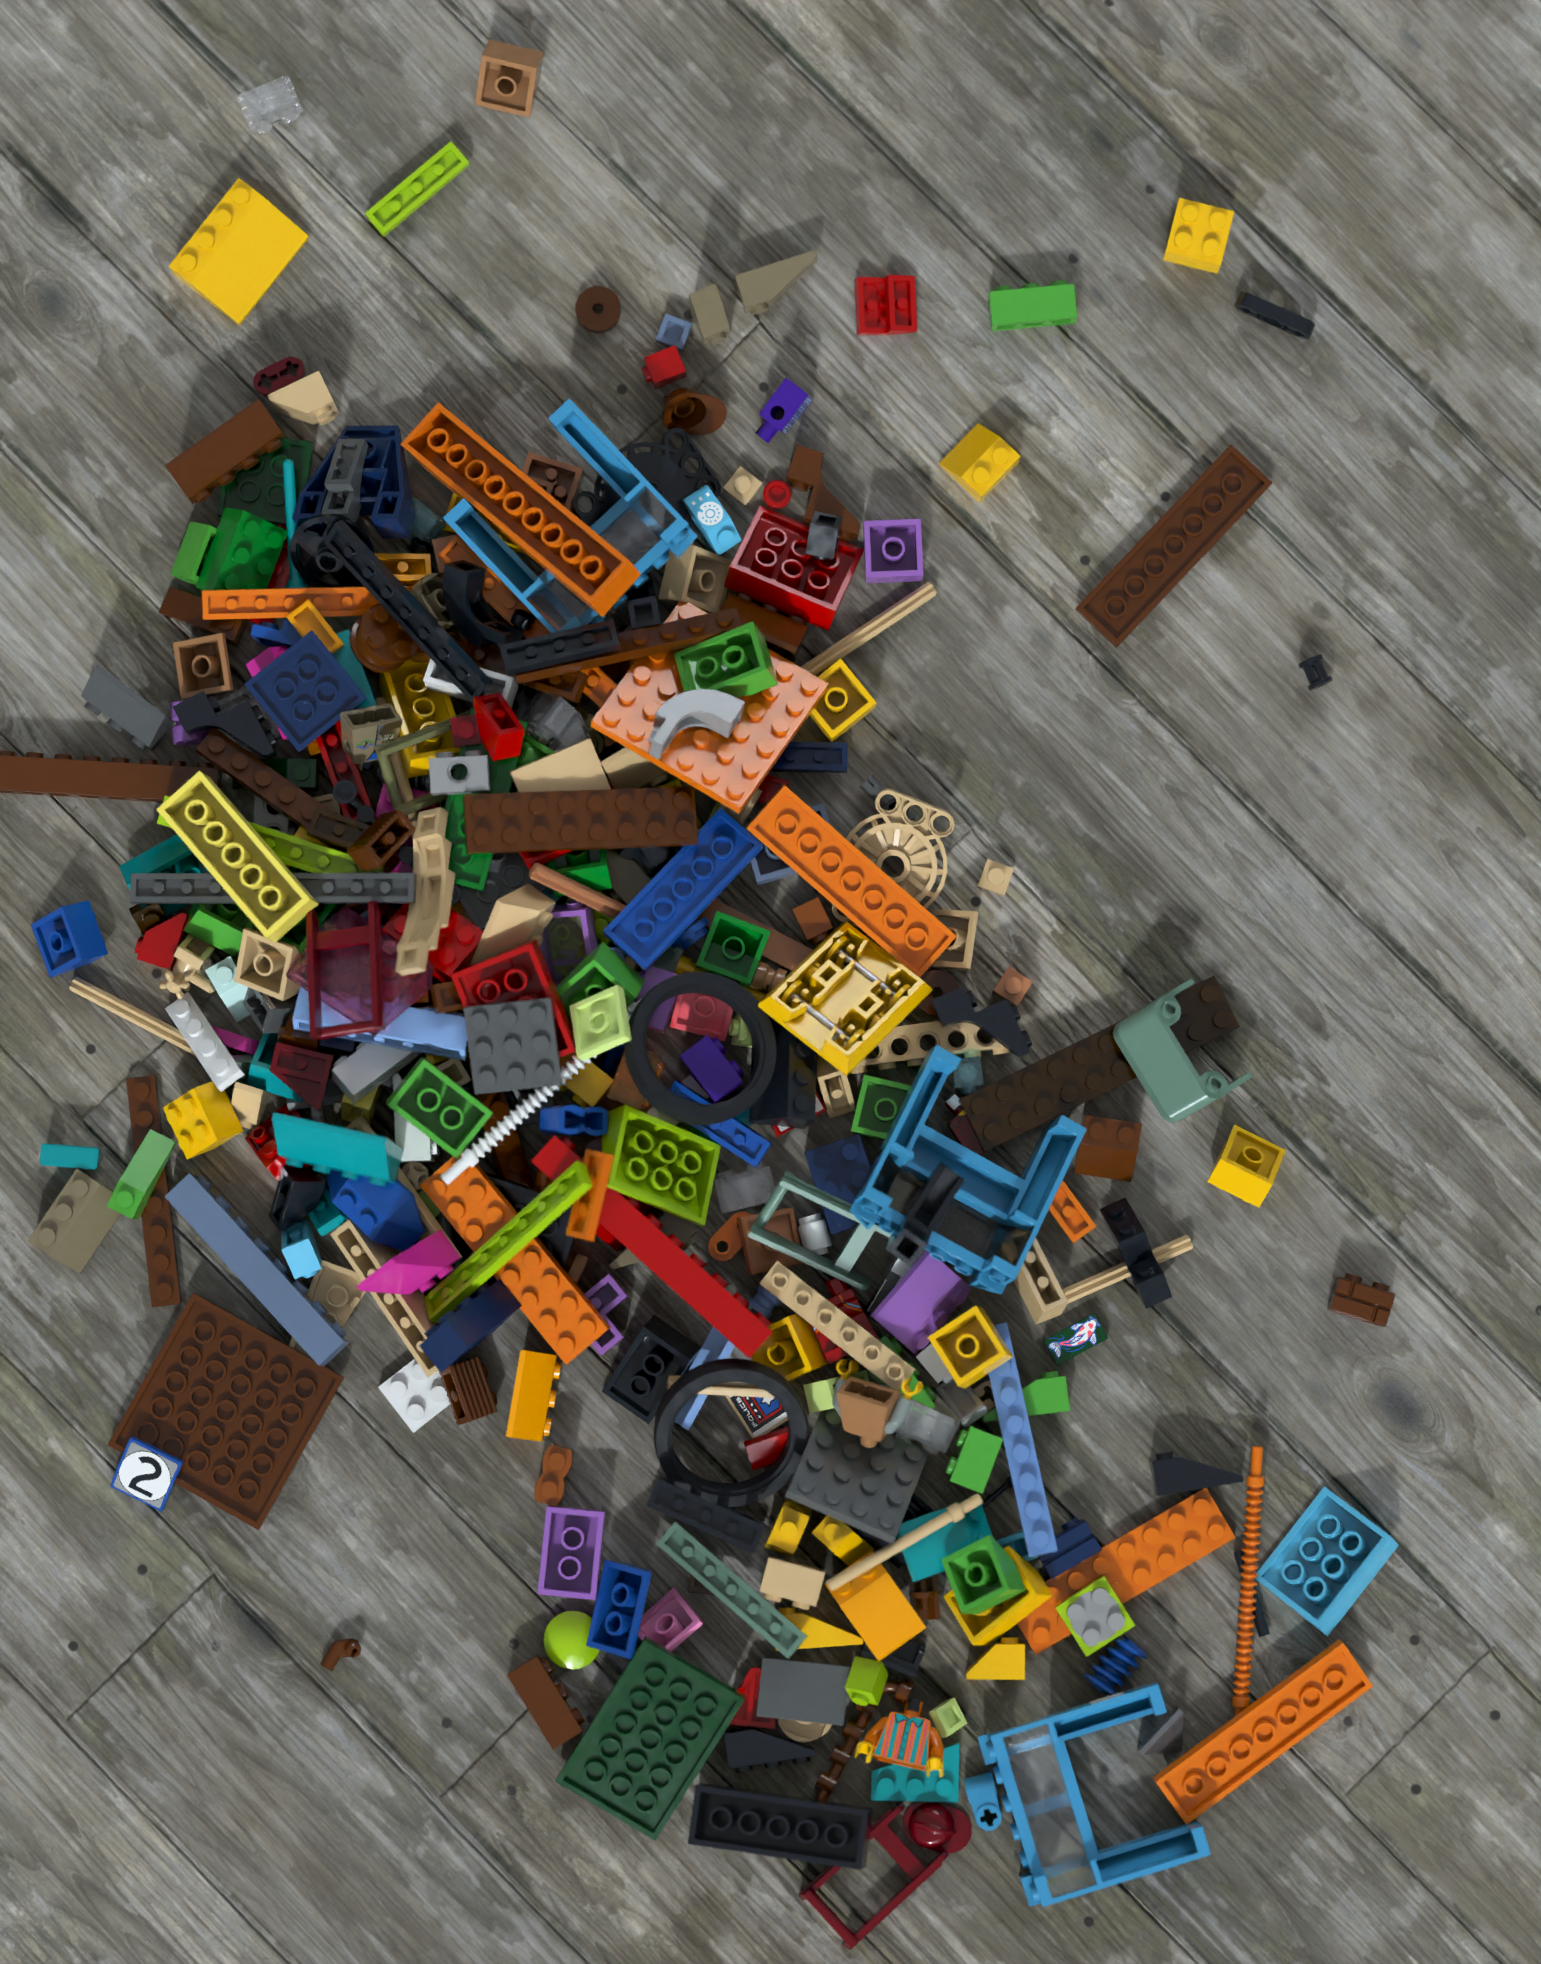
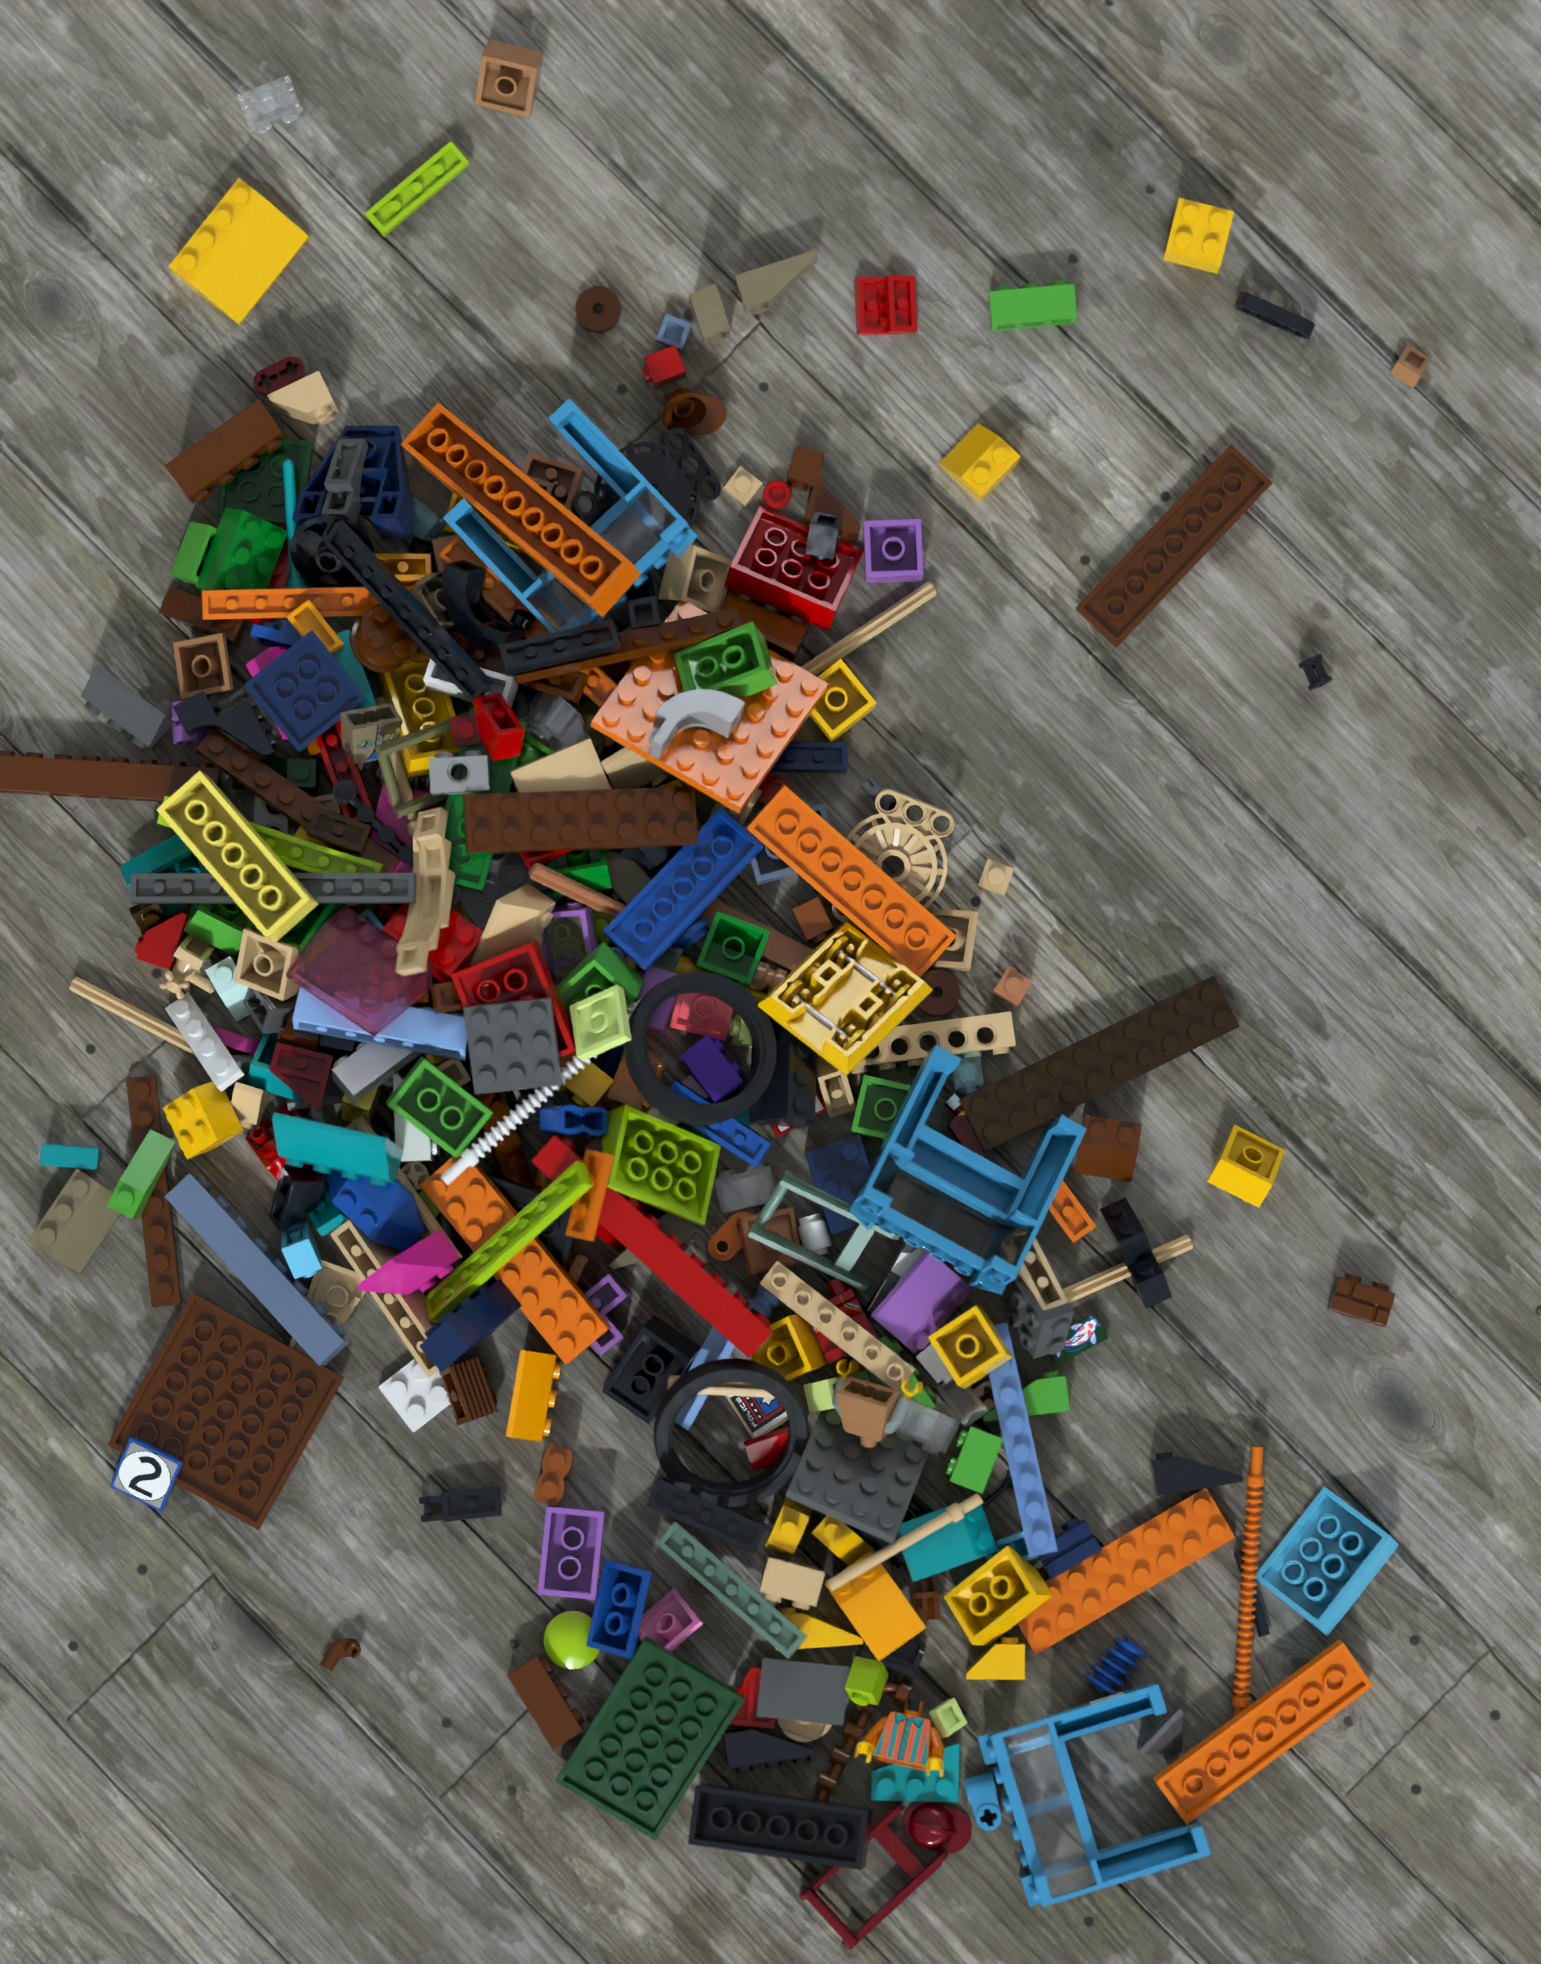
(69, 938): blue slope -> none
(337, 939): dark red piece -> none
(381, 840): reddish brown brick -> none
(464, 1504): none -> black hinge
(711, 520): medium azure slope -> none
(786, 397): dark purple torso -> none
(924, 1213): black arch -> none
(982, 1575): bright green slope -> none
(996, 1020): black arch -> none
(1038, 1330): none -> dark grey bracket
(1094, 1616): light grey piece -> none
(1162, 1062): sand green windscreen -> none
(1410, 366): none -> medium nougat slope

